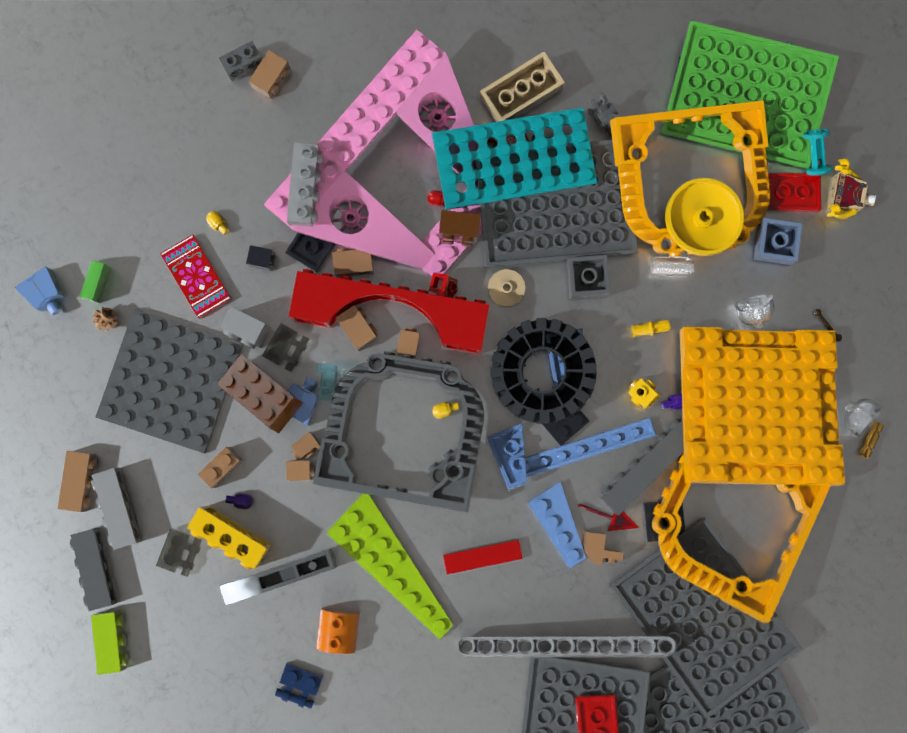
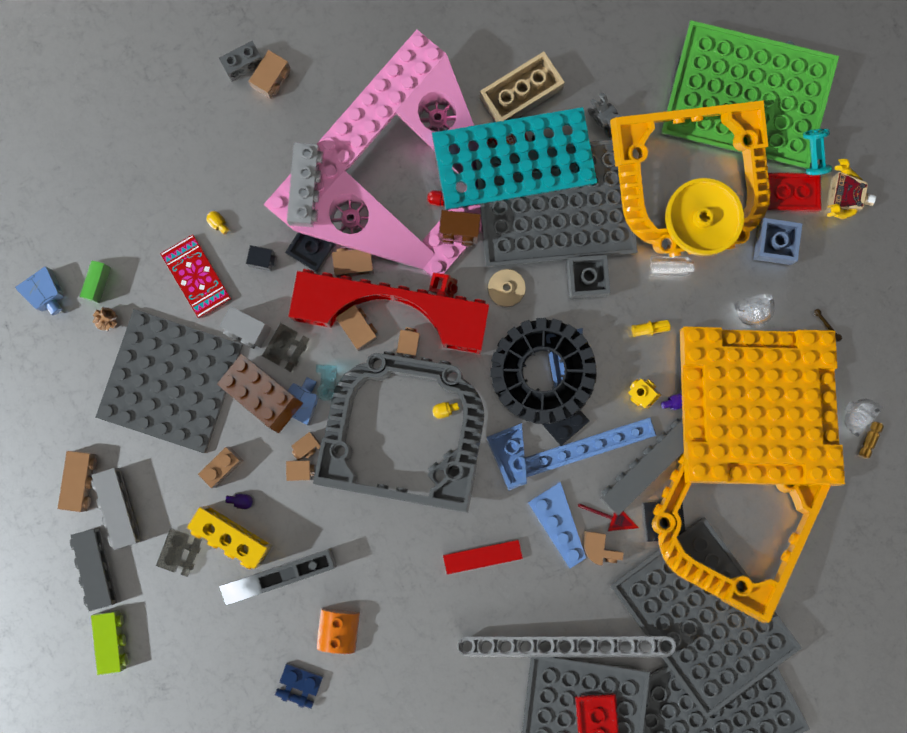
(376, 548): lime wing -> none

